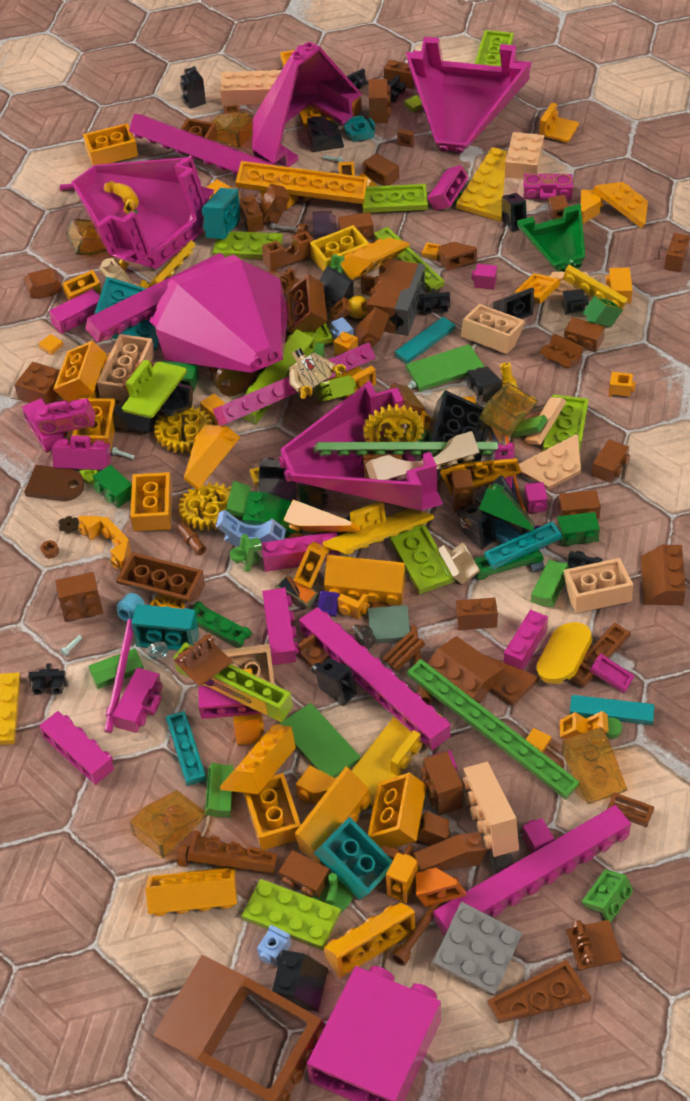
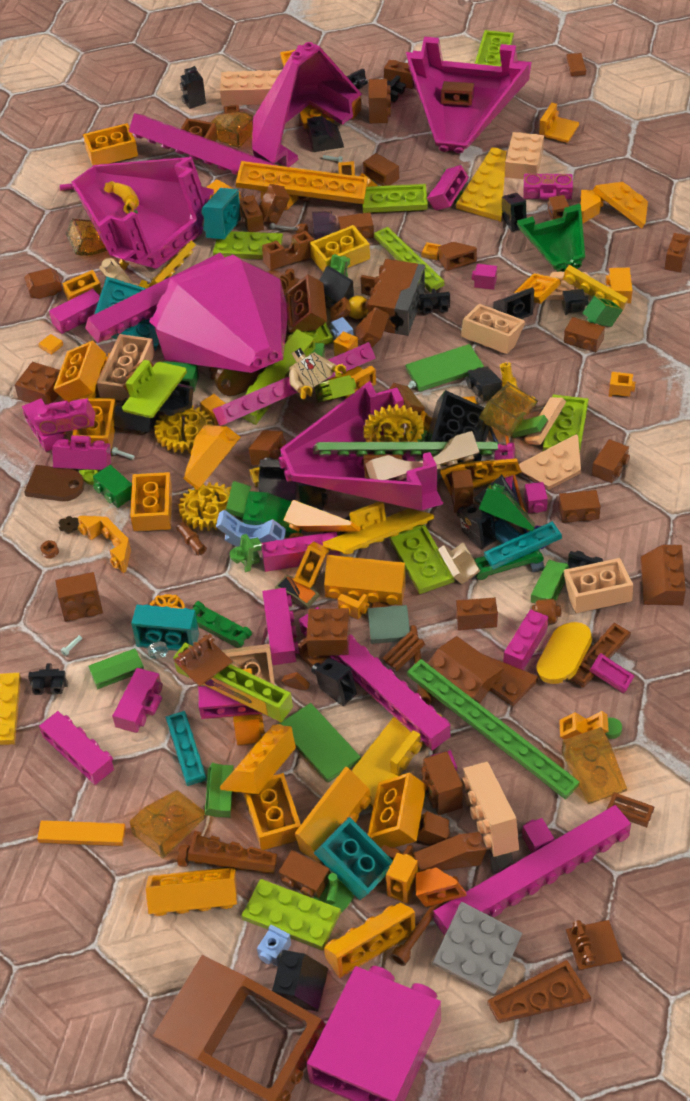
(81, 833): none -> light orange tile
(119, 677): dark pink bar -> none
(127, 606): medium azure head -> none
(162, 577): dark orange slope -> none
(266, 445): none -> dark orange piece
(296, 681): none -> dark orange tile
(313, 785): light orange slope -> none
(328, 602): dark purple slope -> none
(328, 632): none -> dark orange brick
(360, 128): teal plate -> none
(364, 635): clear smoke bracket -> none
(372, 256): light orange slope -> none
(405, 138): dark orange plate -> none
(413, 103): lime tile -> none
(425, 340): teal tile -> none
(457, 93): none -> dark orange brick
(539, 739): light orange tile -> none
(549, 608): none -> dark orange head
(562, 351): dark orange bracket -> none
(576, 64): none -> dark orange tile
(578, 528): green brick -> none
(608, 894): bright green bracket -> none
(622, 710): teal tile -> none

